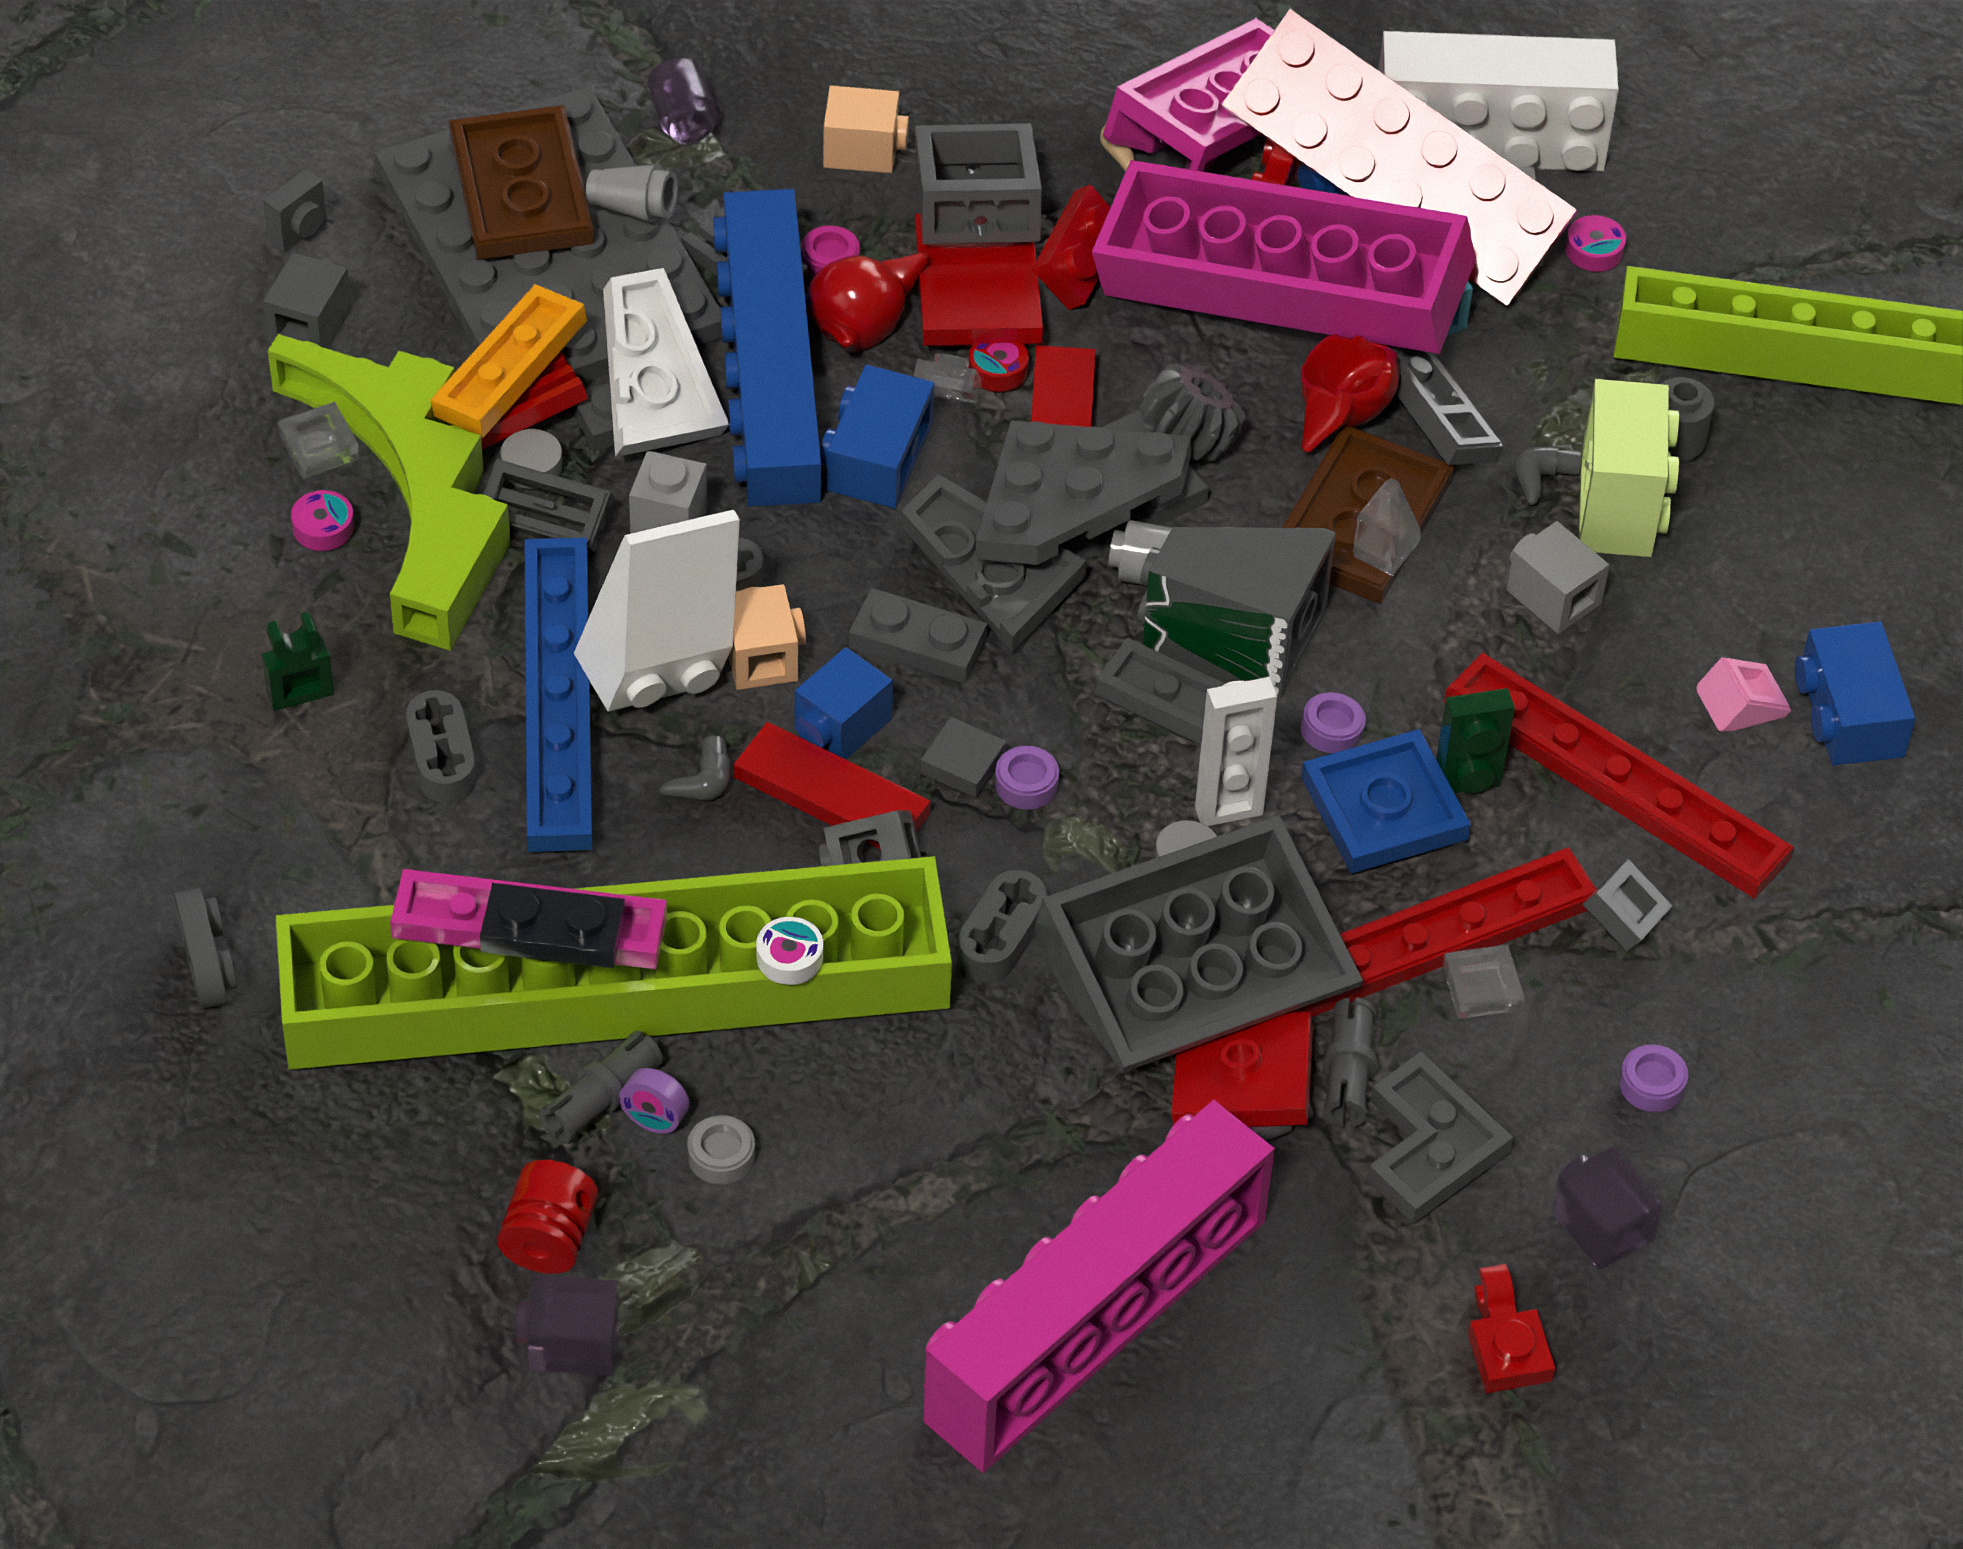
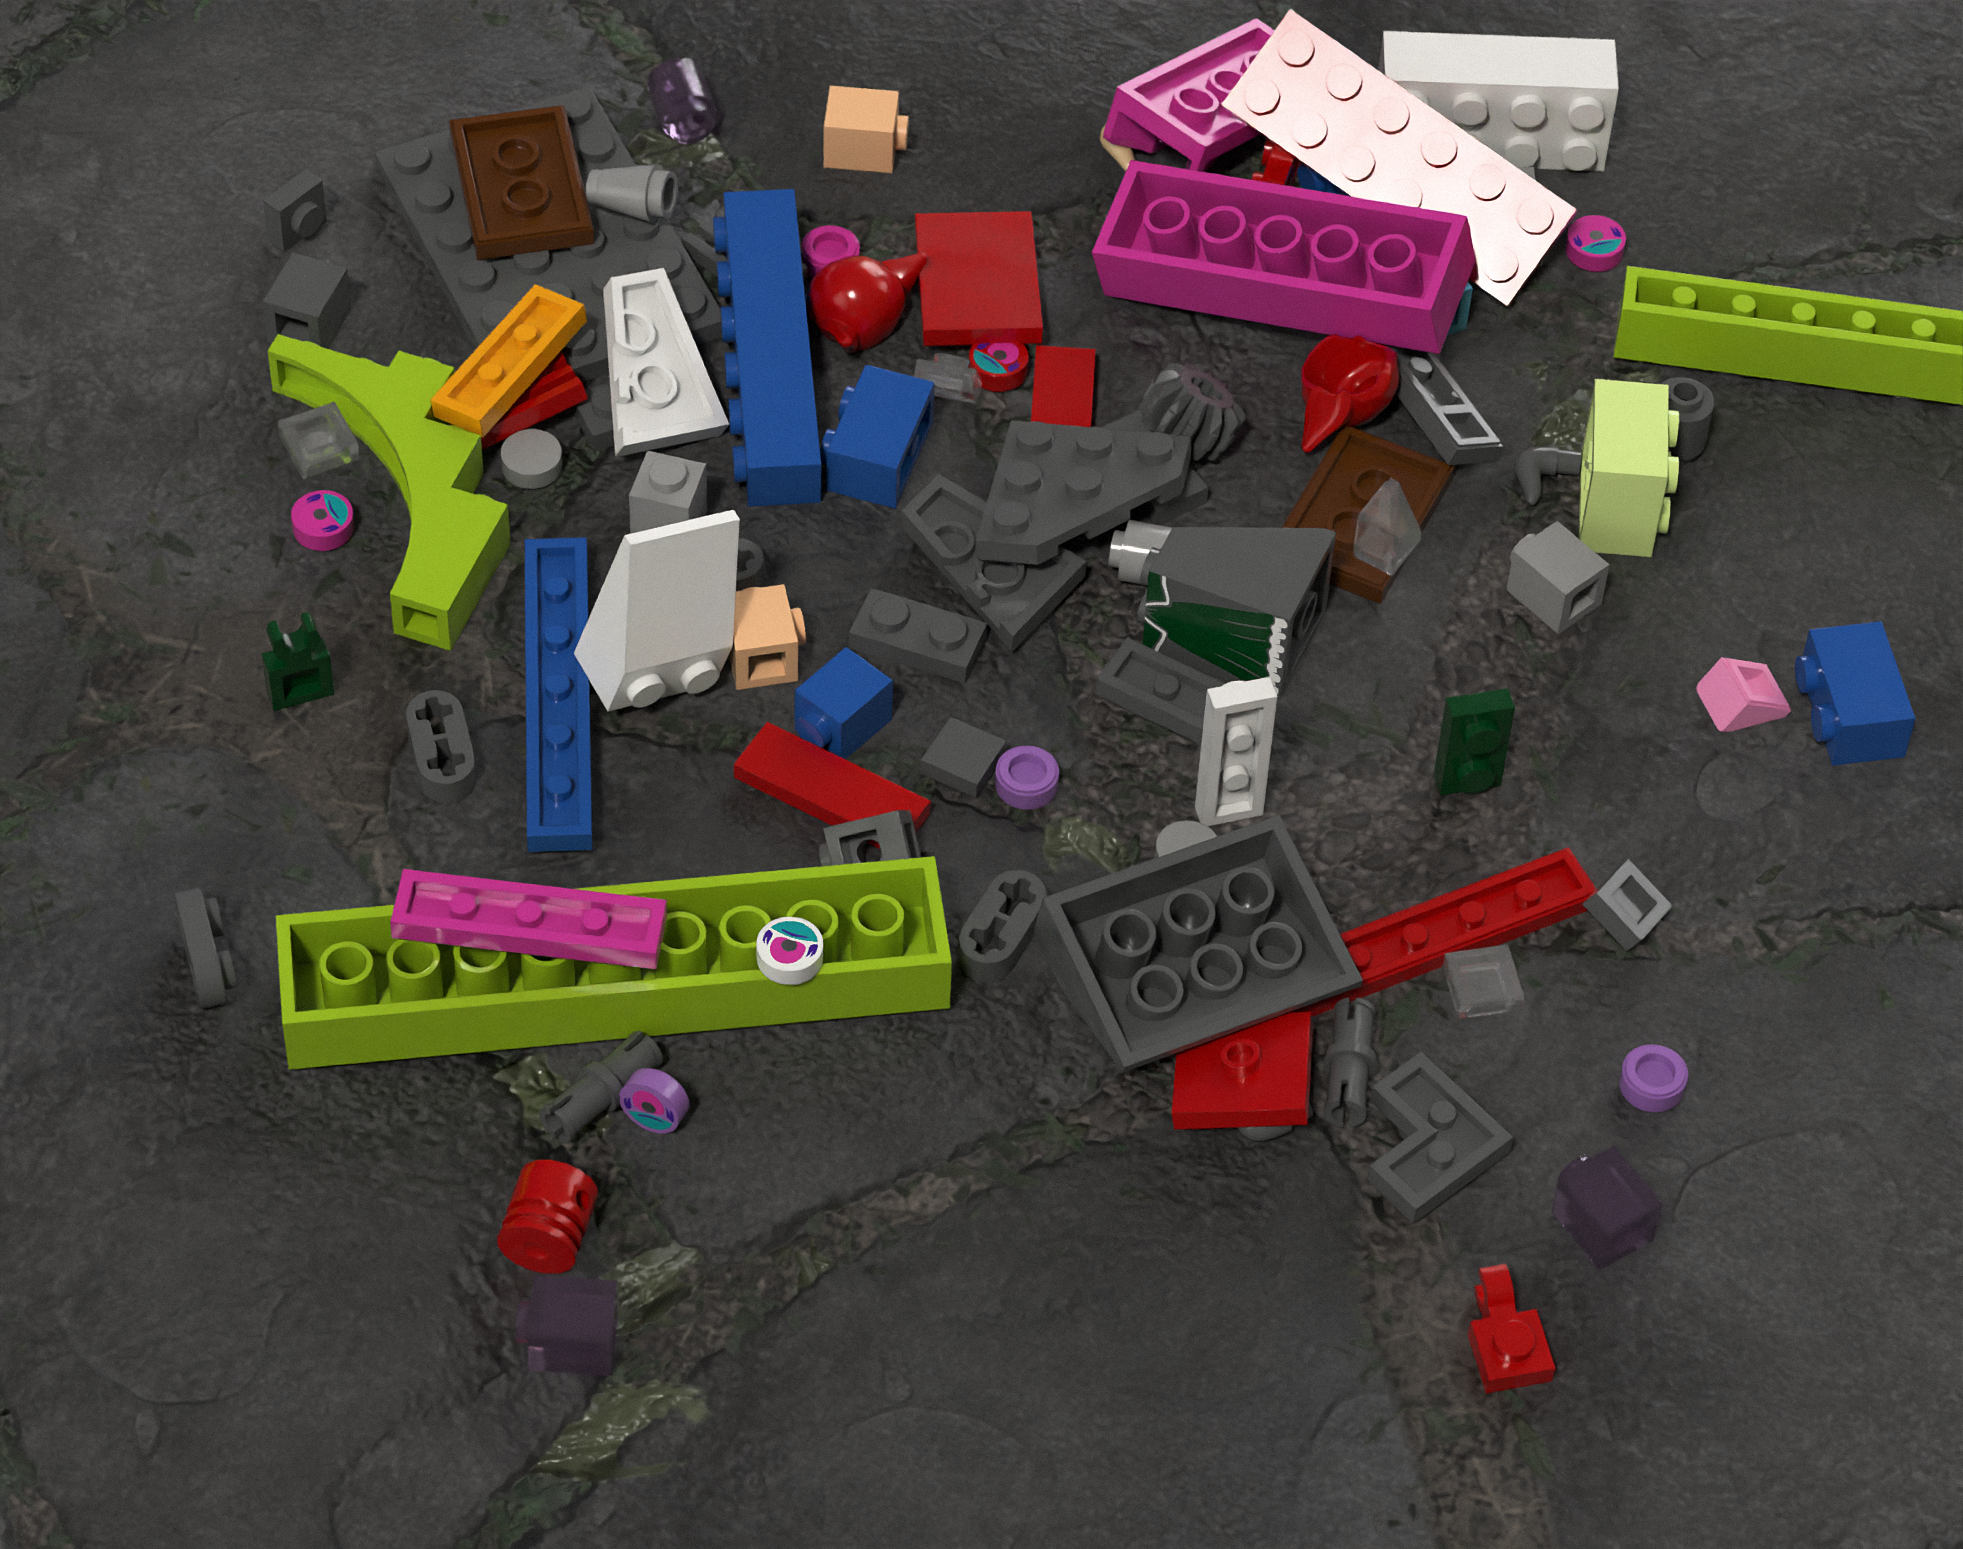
(552, 925): black plate -> none
(593, 521): dark grey tile -> none
(711, 779): dark grey animal -> none
(721, 1150): light grey tile -> none
(1000, 189): dark grey window -> none
(1067, 257): red plate -> none
(1095, 1284): dark pink brick -> none
(1332, 722): medium lavender tile -> none
(1385, 801): blue plate -> none
(1632, 781): red tile -> none

